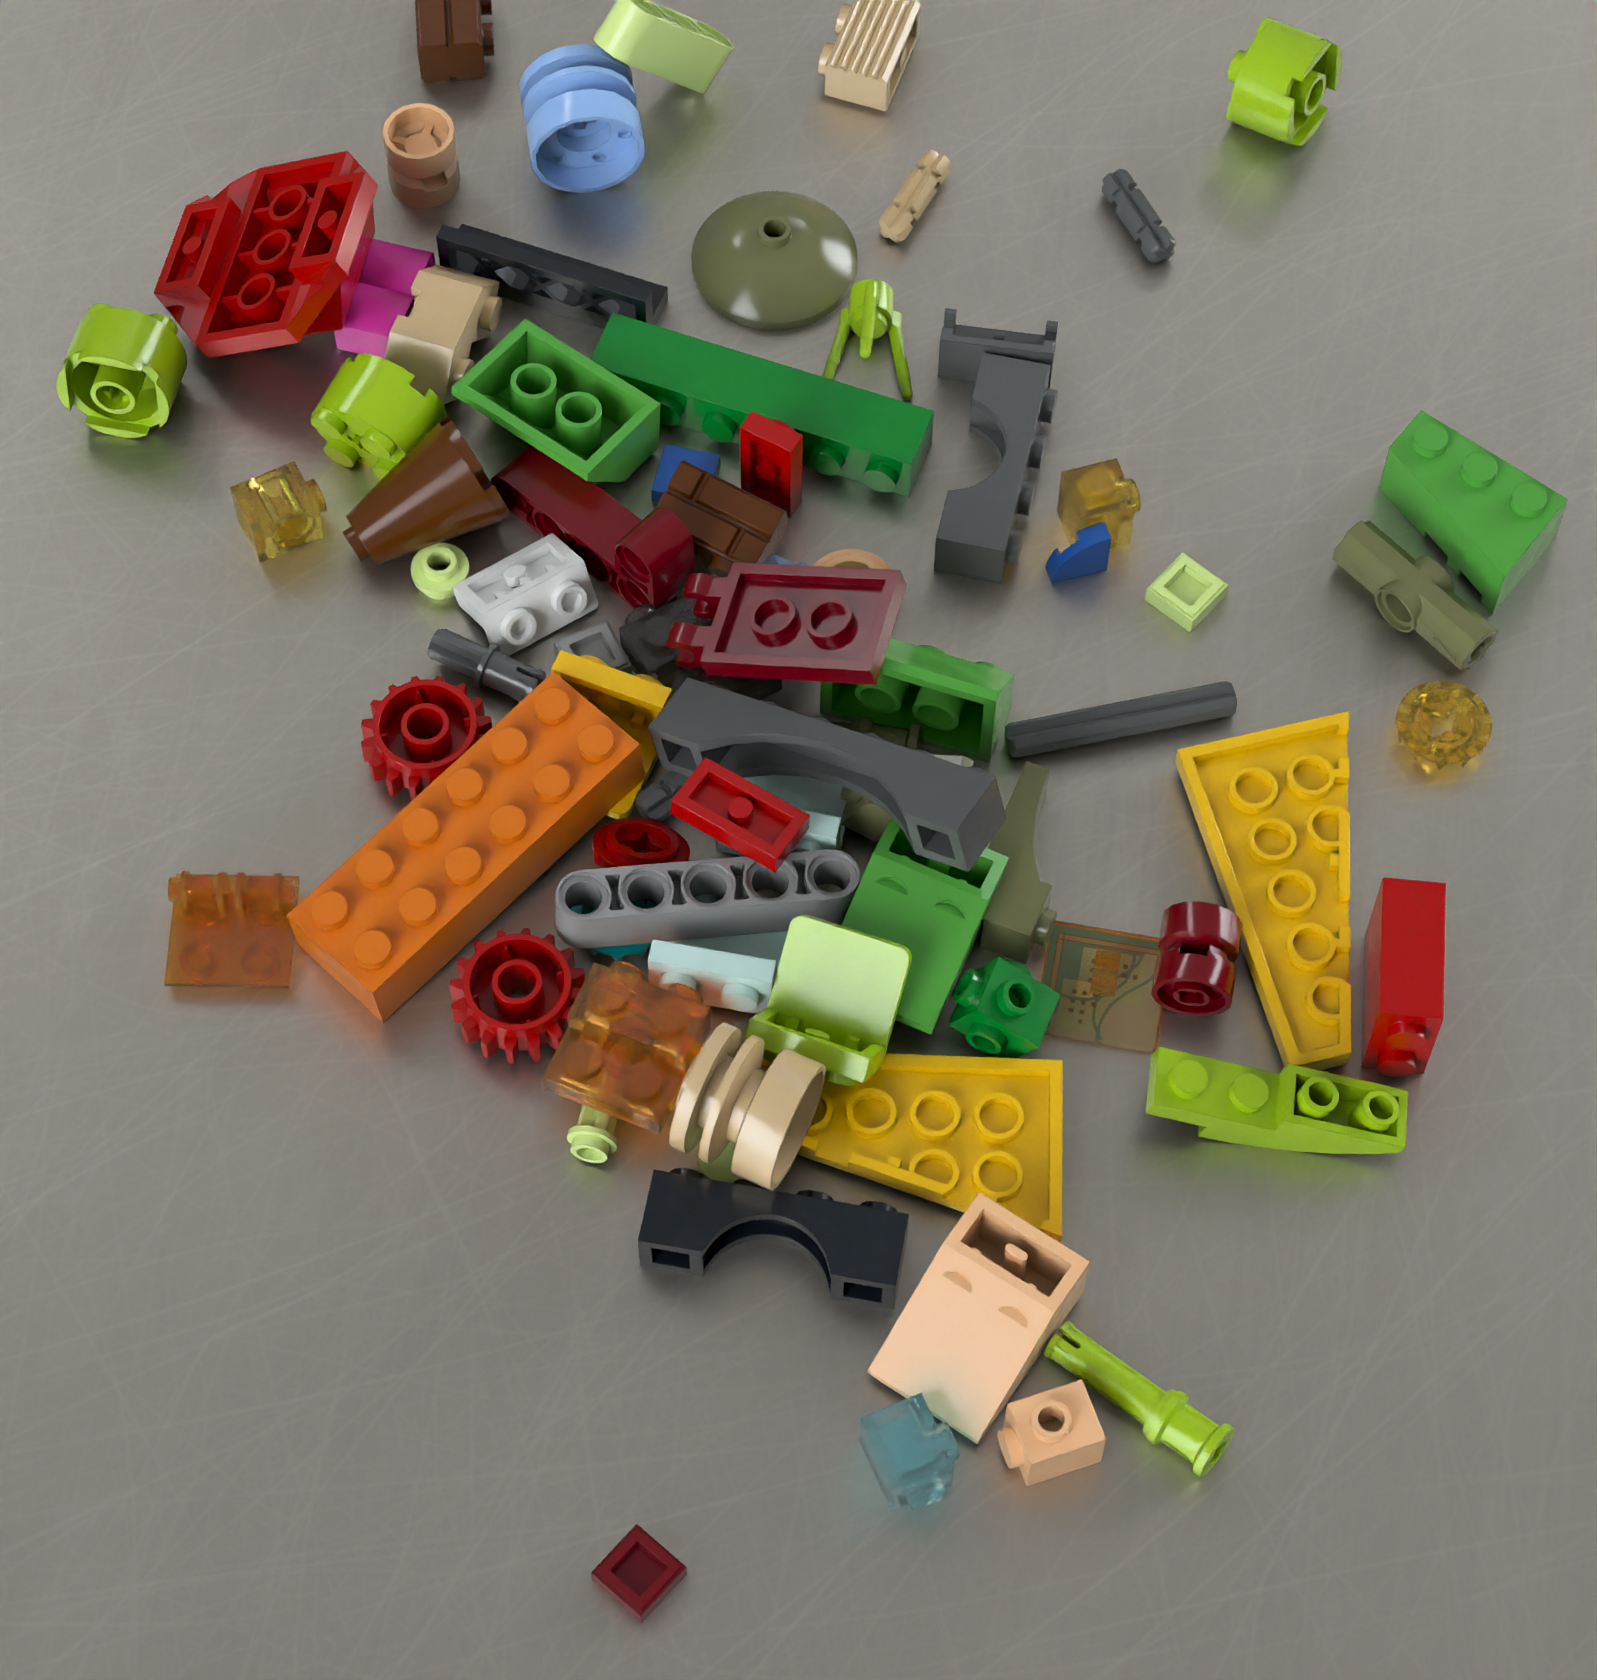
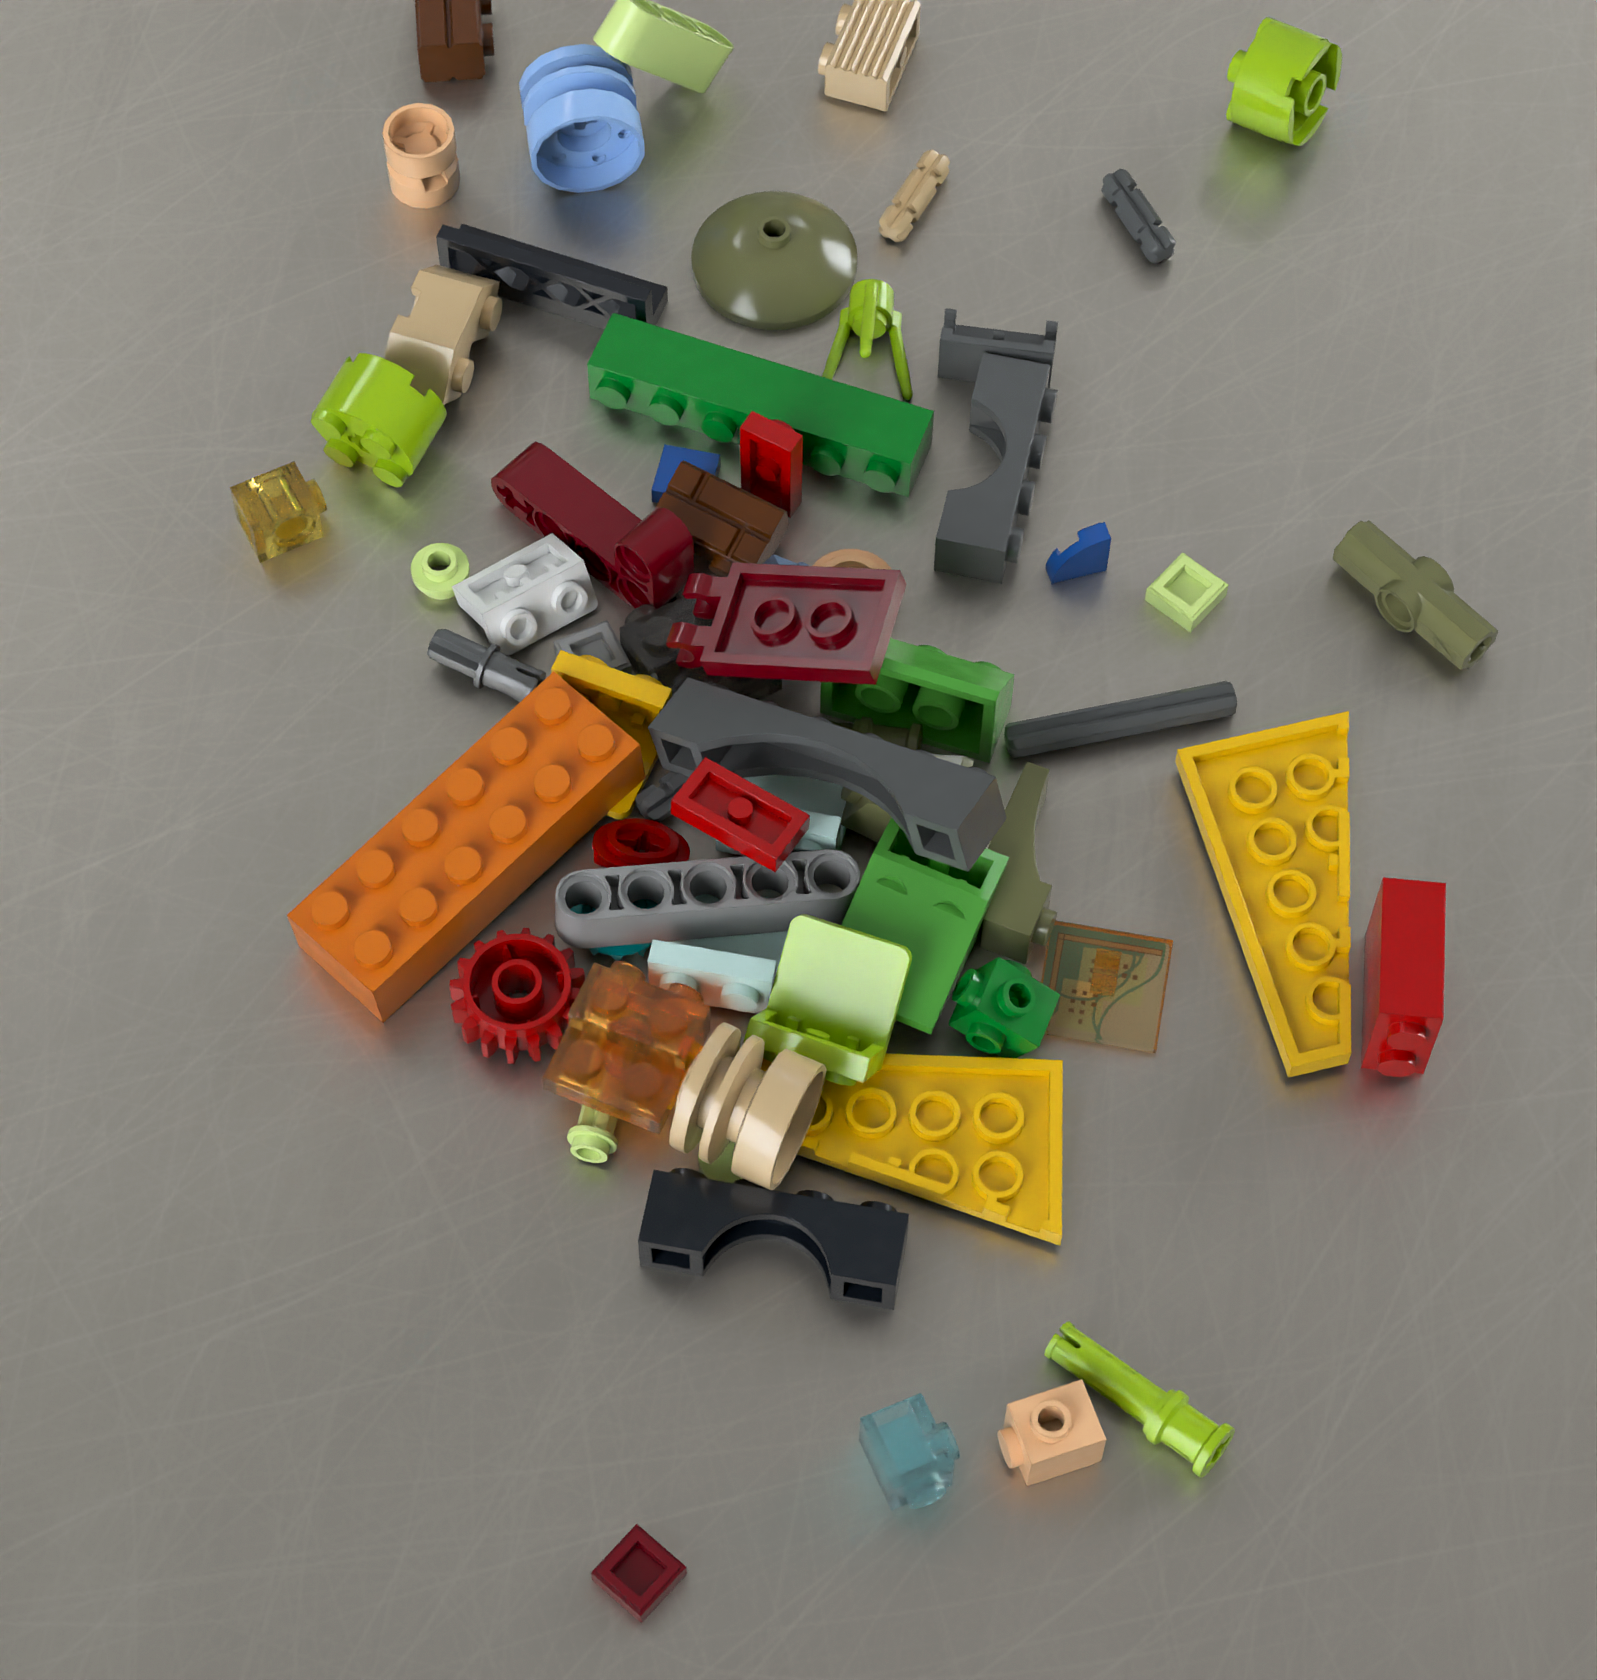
(122, 370): lime brick -> none
(231, 930): clear orange hinge -> none
(271, 255): red piece -> none
(381, 296): dark pink brick -> none
(412, 713): red gear -> none
(425, 499): reddish brown cone -> none
(563, 405): bright green slope -> none
(980, 1317): light nougat slope -> none
(1095, 496): clear yellow brick -> none
(1197, 958): dark red wheel -> none
(1282, 1110): lime slope -> none
(1434, 703): clear yellow gear -> none
(1472, 505): bright green wedge -> none

